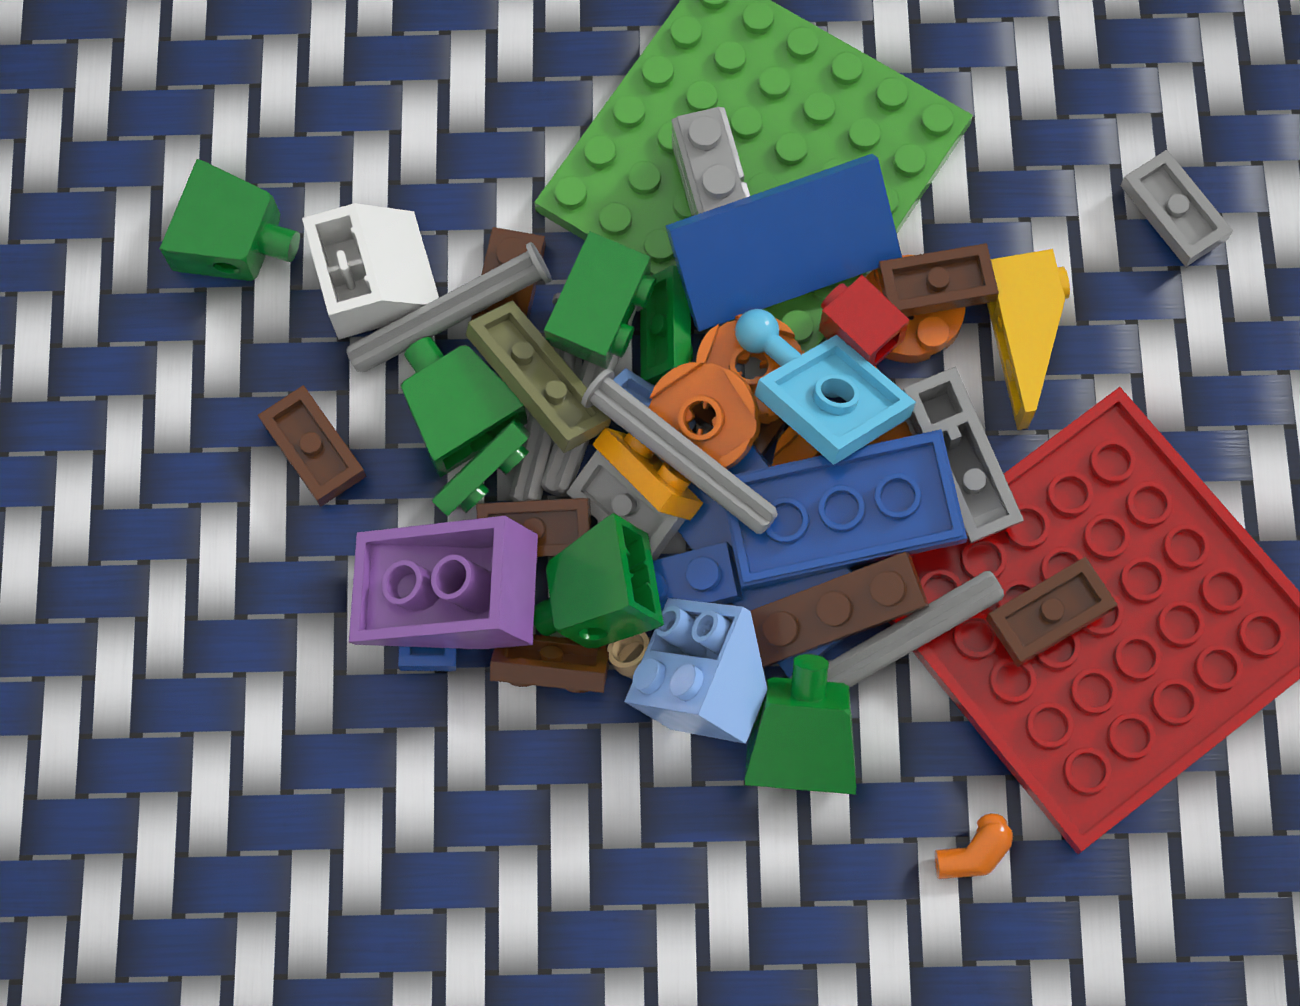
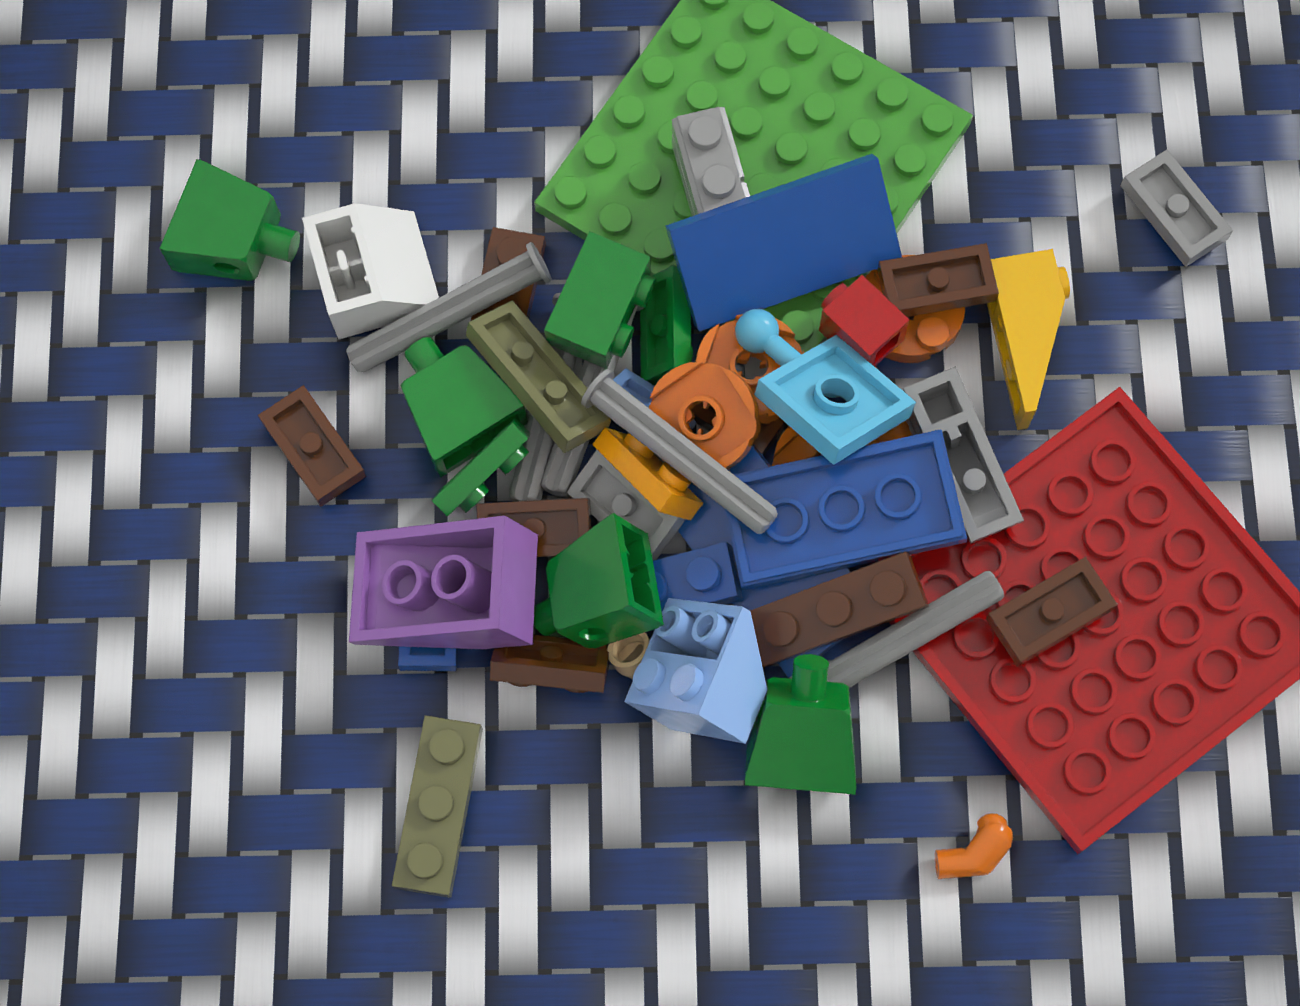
(437, 806): none -> olive plate

